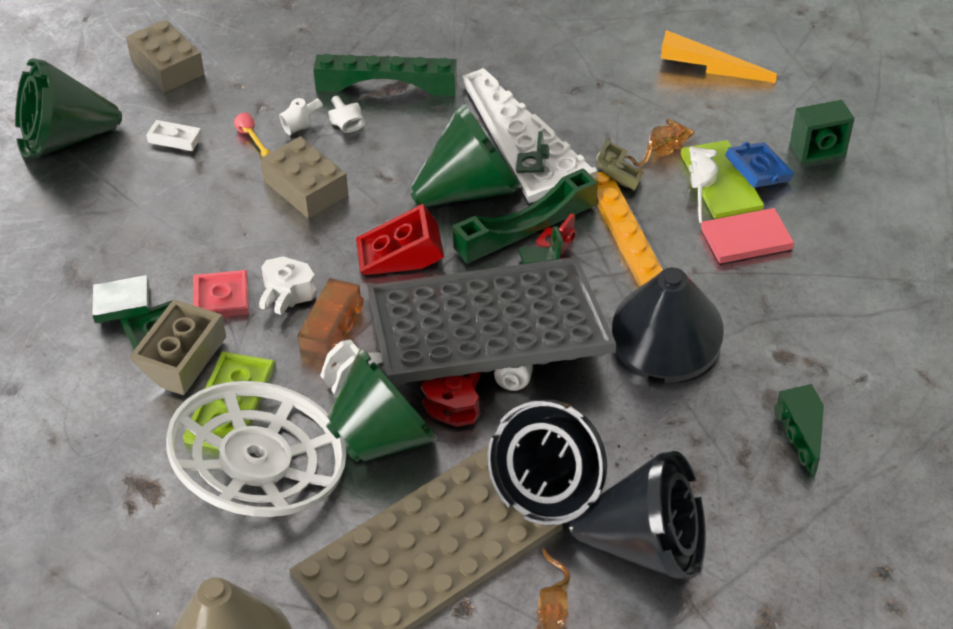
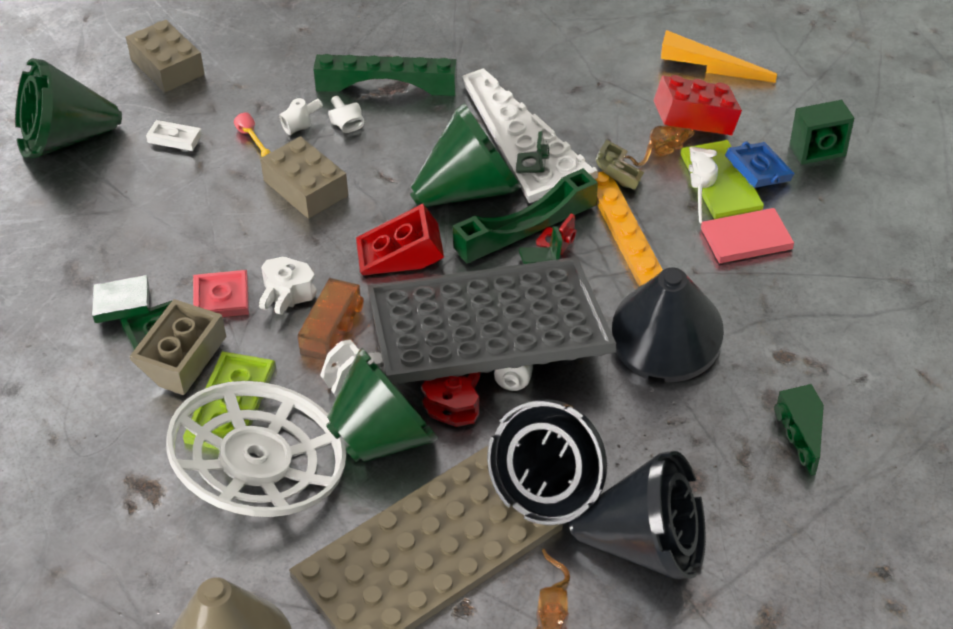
(697, 105): none -> red brick

